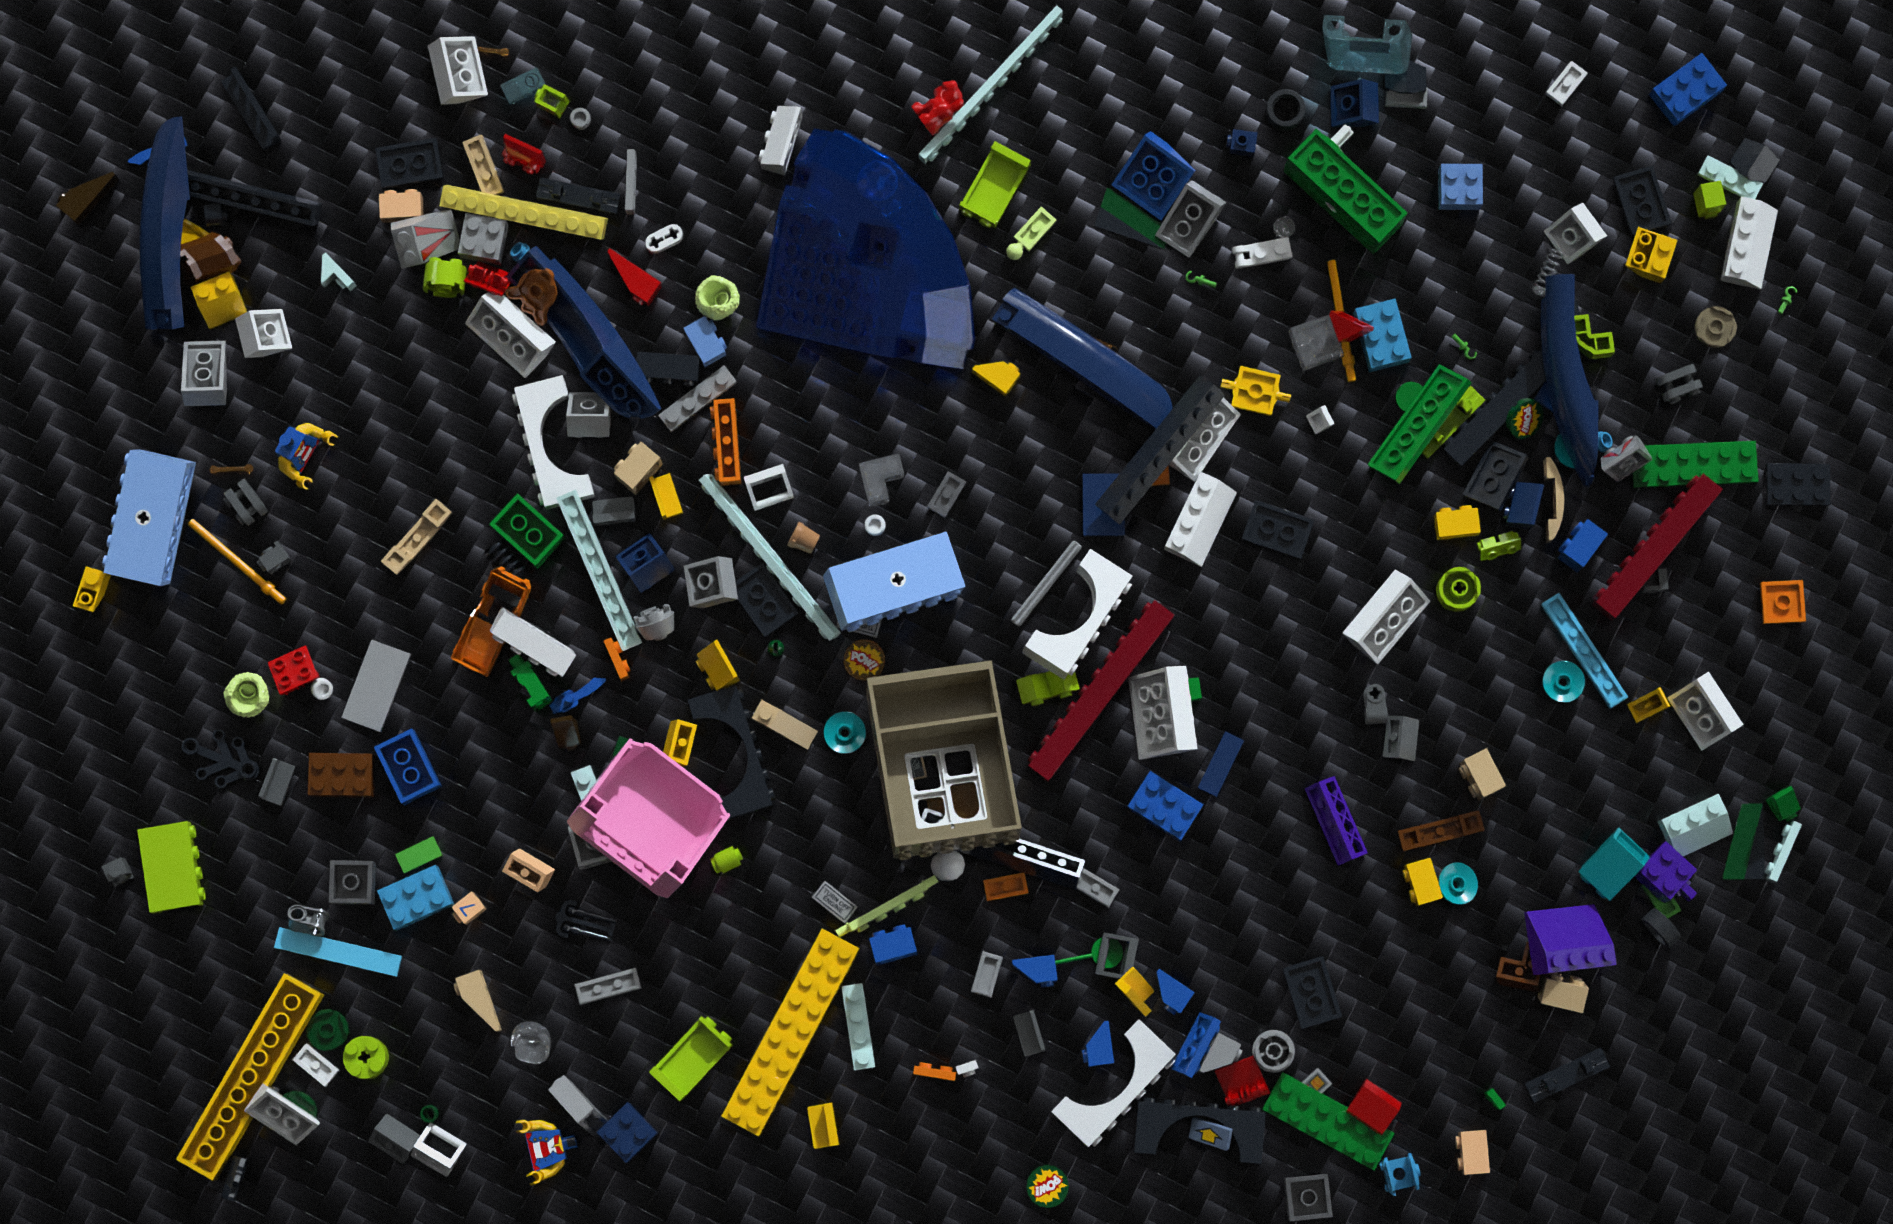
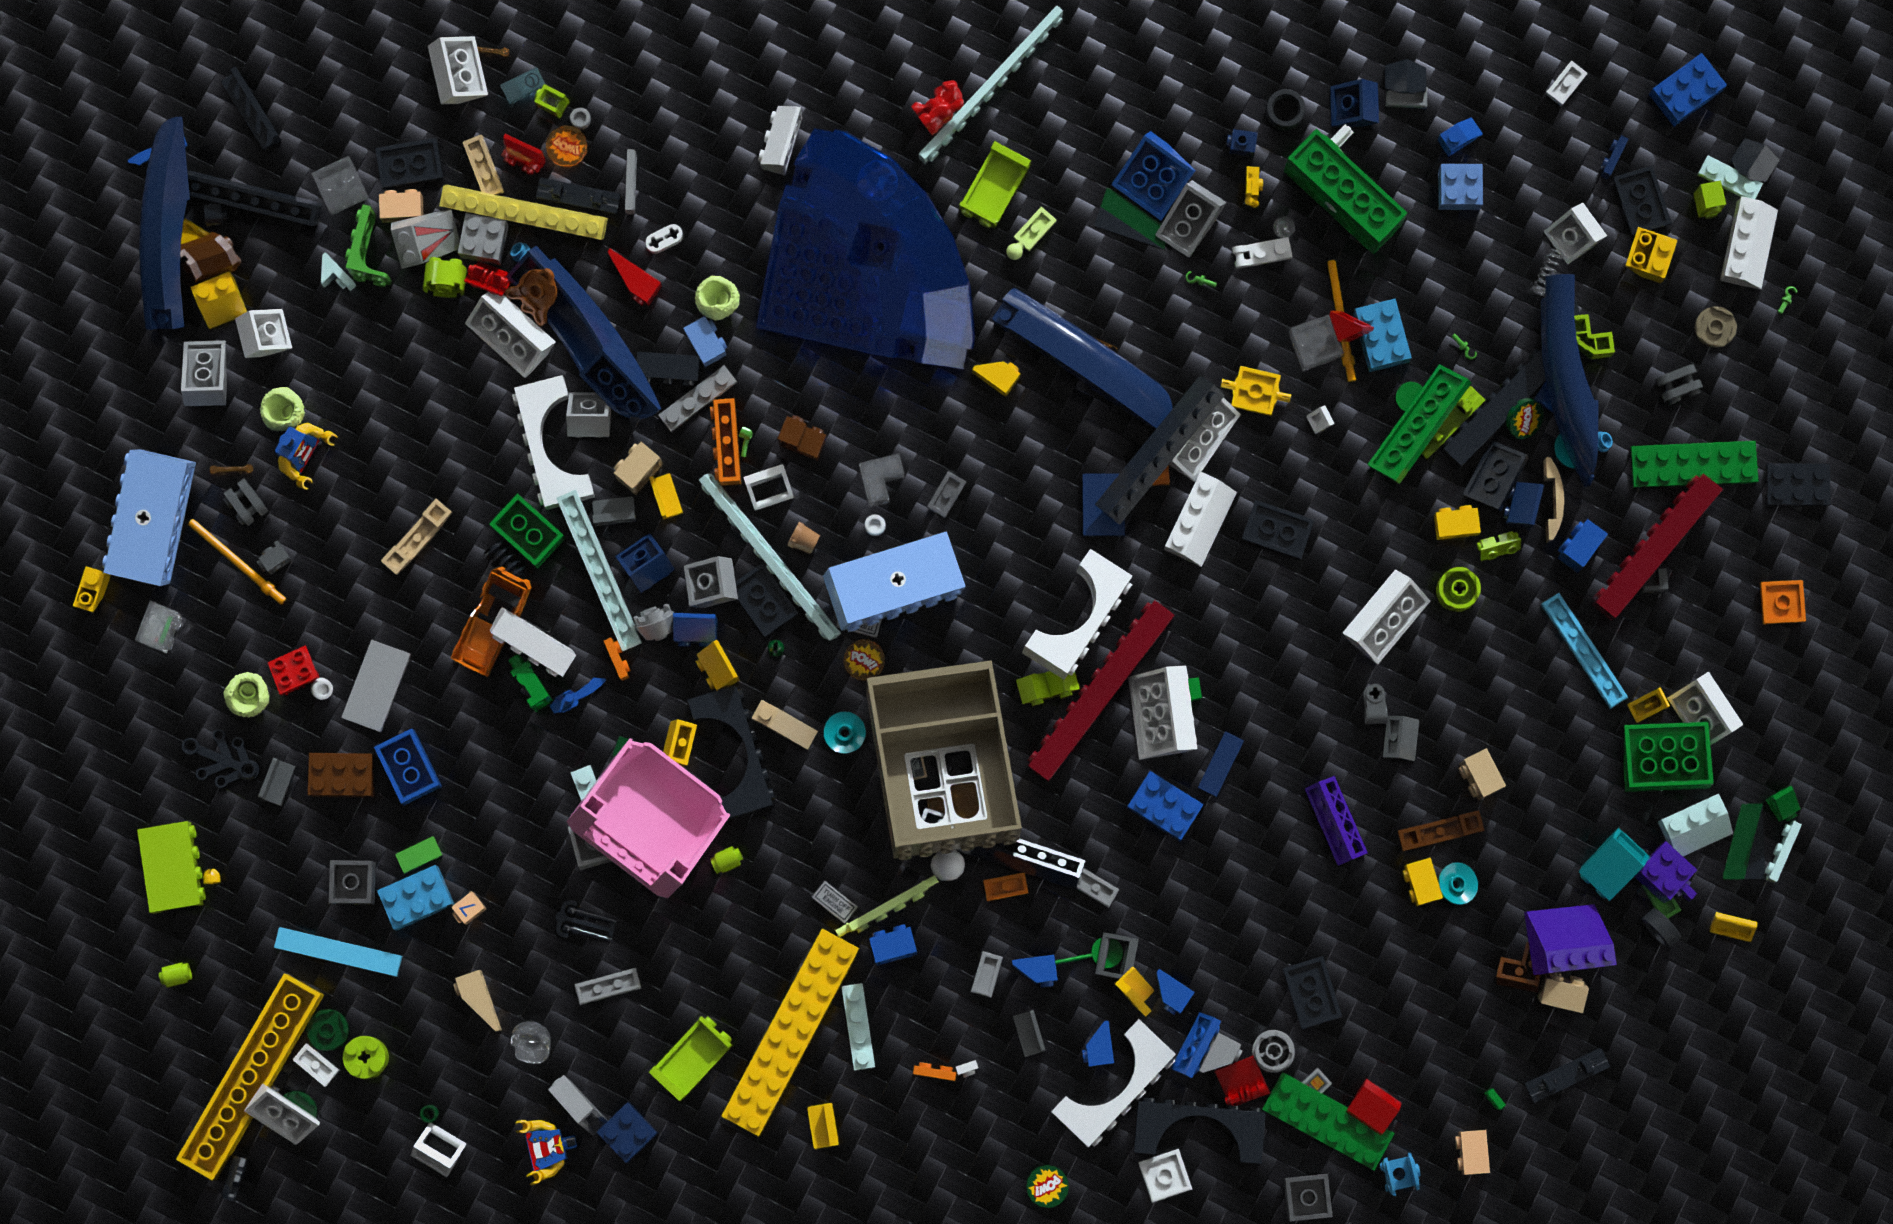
(82, 199): dark brown slope -> none
(118, 871): dark grey brick -> none
(159, 627): none -> clear slope
(175, 974): none -> lime brick
(211, 877): none -> yellow hinge
(281, 409): none -> yellowish green hair
(309, 920): dark grey piece -> none
(340, 185): none -> clear brick
(356, 255): none -> bright green bracket
(394, 1138): dark grey panel -> none
(528, 870): light nougat brick -> none
(566, 146): none -> clear orange tile
(566, 733): dark brown slope -> none
(694, 629): none -> blue slope
(746, 434): none -> bright green hand
(800, 438): none -> reddish brown brick
(1046, 583): light grey axle -> none
(1165, 1175): none -> white tile
(1210, 1133): sand blue tile -> none
(1252, 186): none -> yellow piece
(1367, 54): clear light blue windscreen -> none
(1459, 136): none -> blue slope
(1574, 681): teal dish -> none
(1609, 164): none -> dark blue plate
(1625, 459): light grey slope -> none
(1667, 757): none -> green slope
(1733, 927): none -> yellow plate

